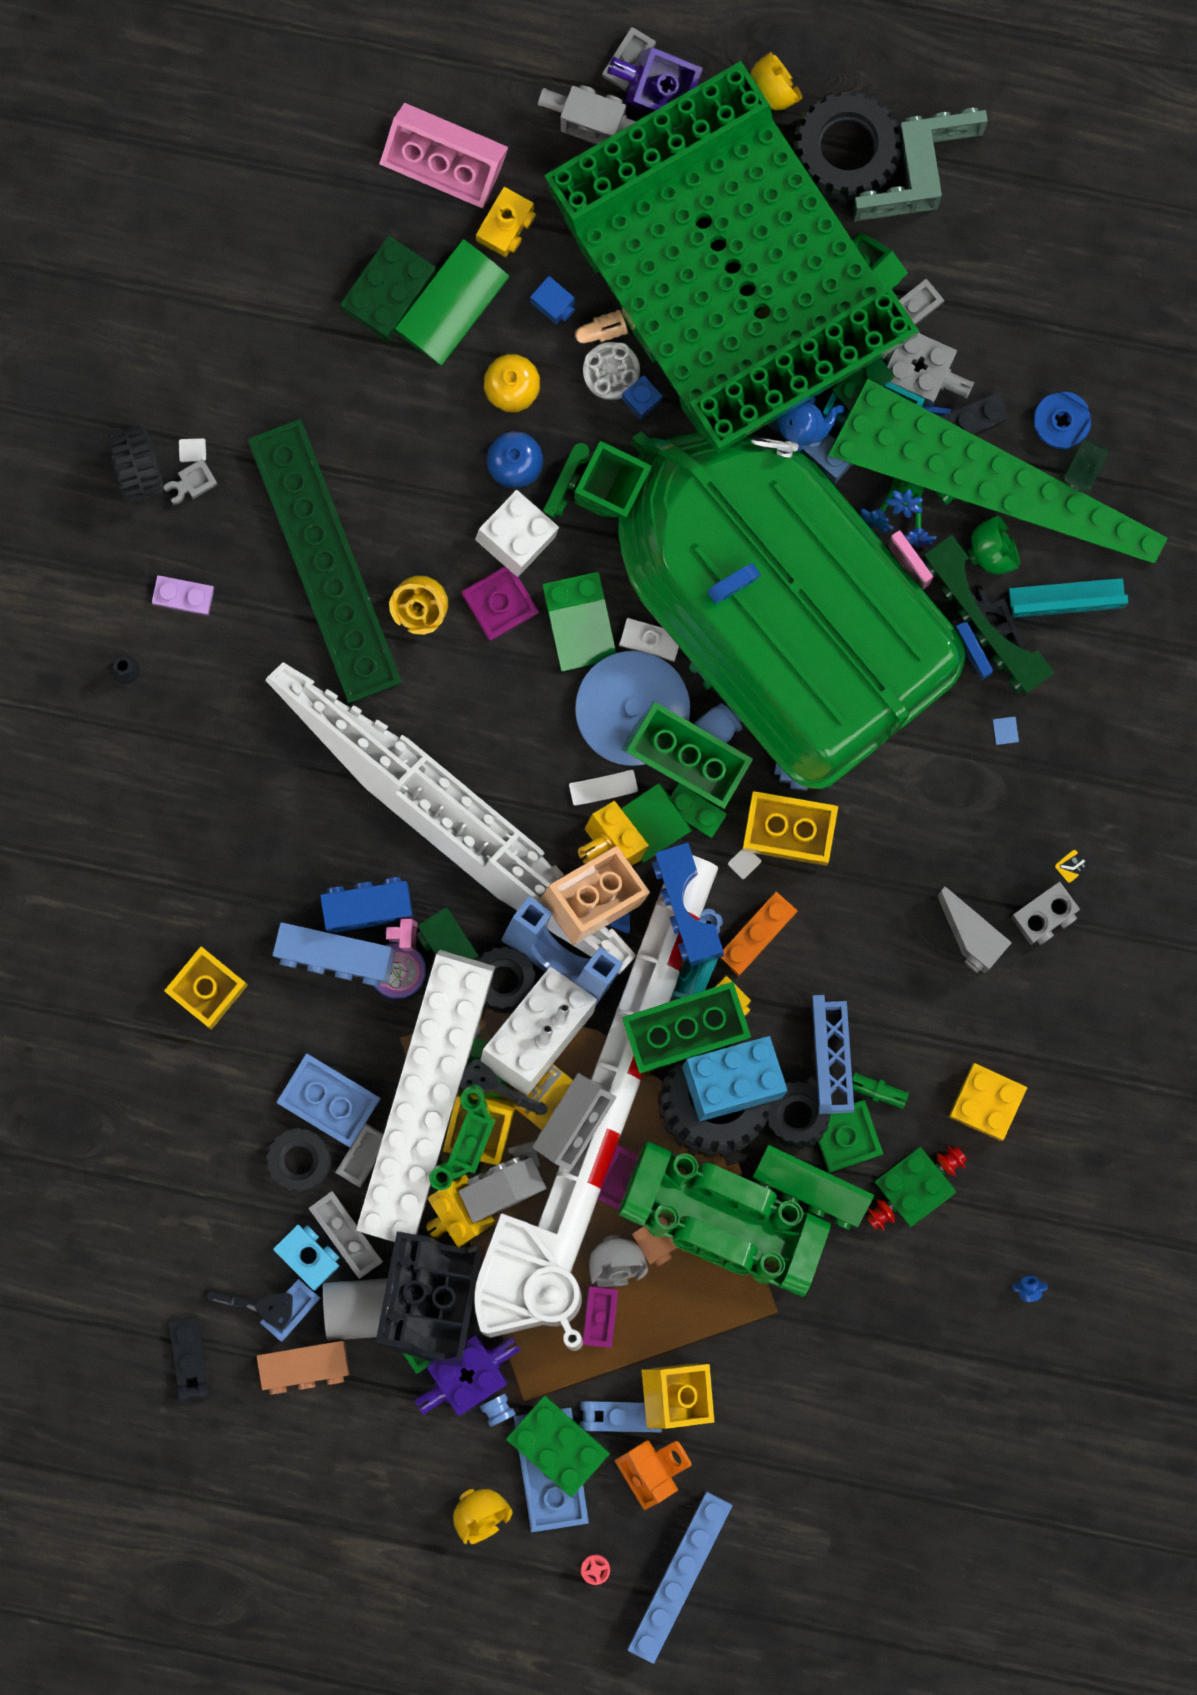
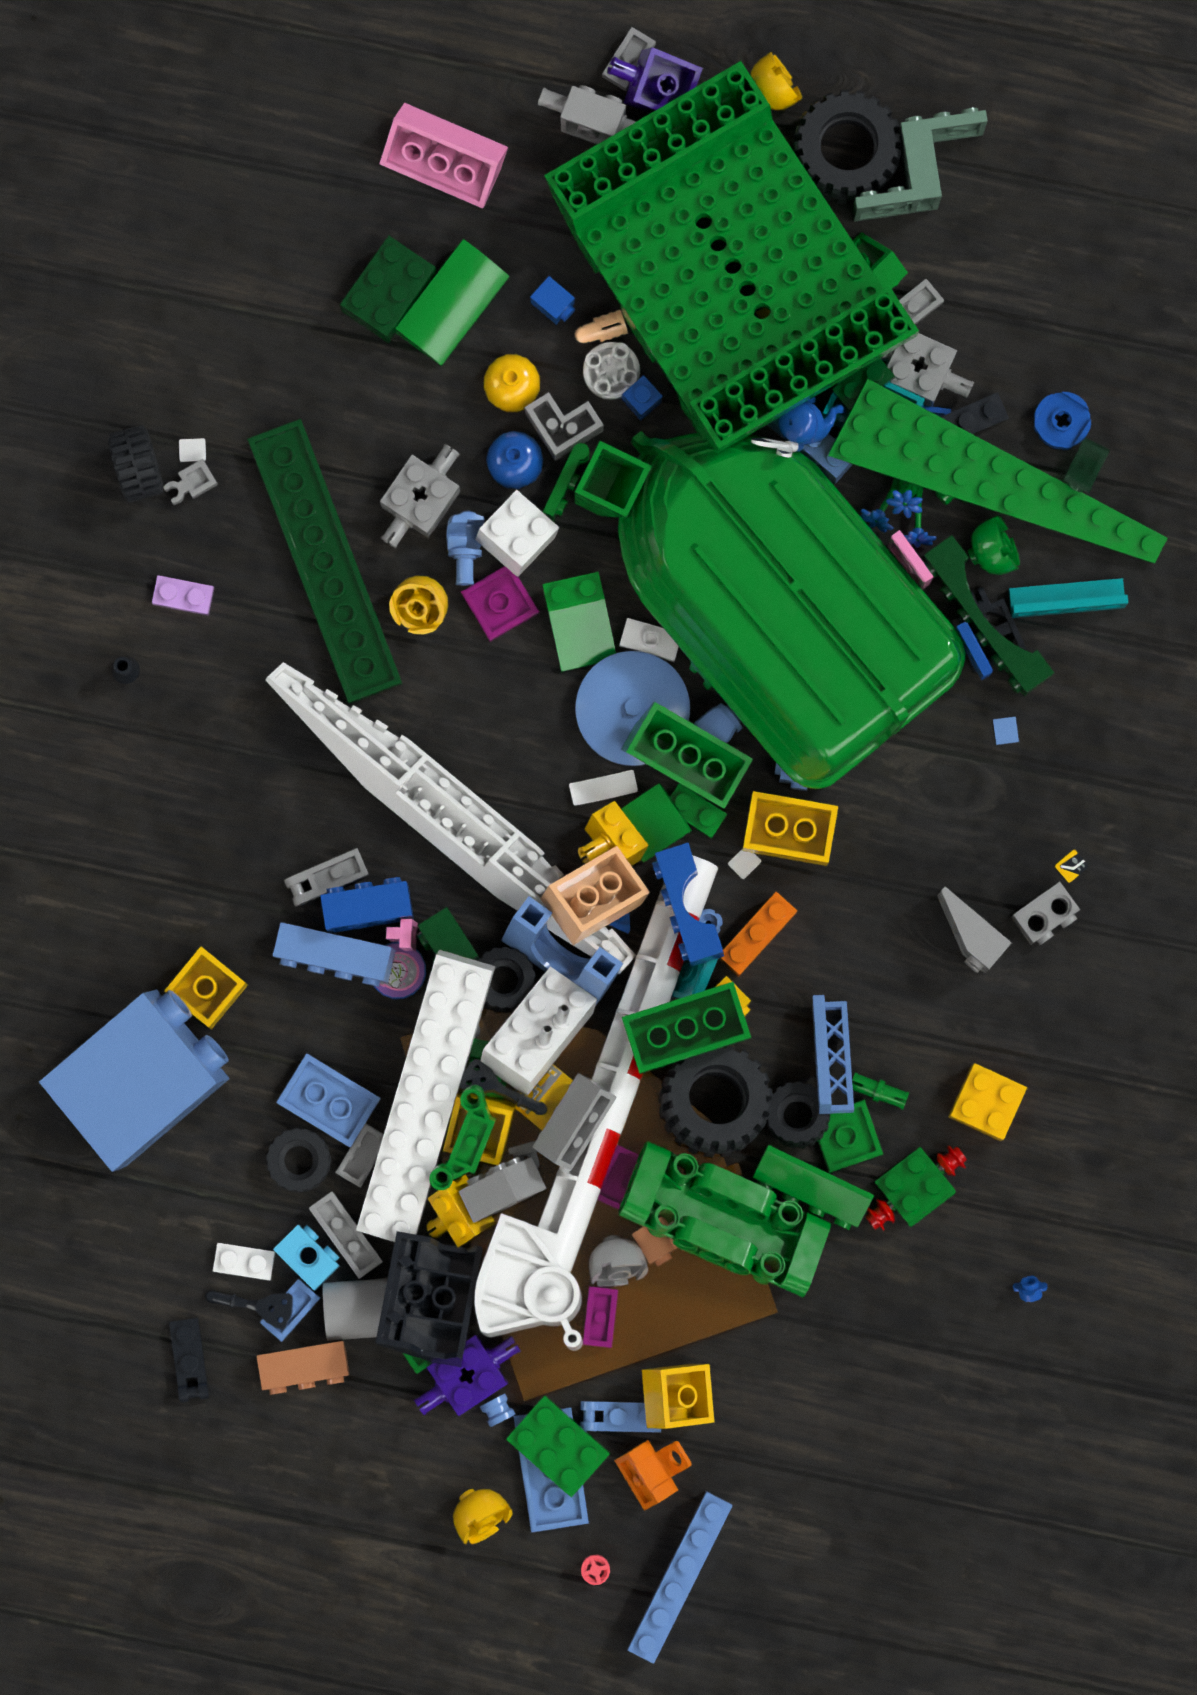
(136, 1077): none -> medium blue brick
(244, 1261): none -> white plate
(332, 873): none -> light grey plate
(427, 513): none -> light grey brick
(462, 545): none -> medium blue piece
(505, 222): yellow brick -> none
(559, 431): none -> light grey brick
(734, 583): blue beam -> none
(734, 1078): dark azure brick -> none

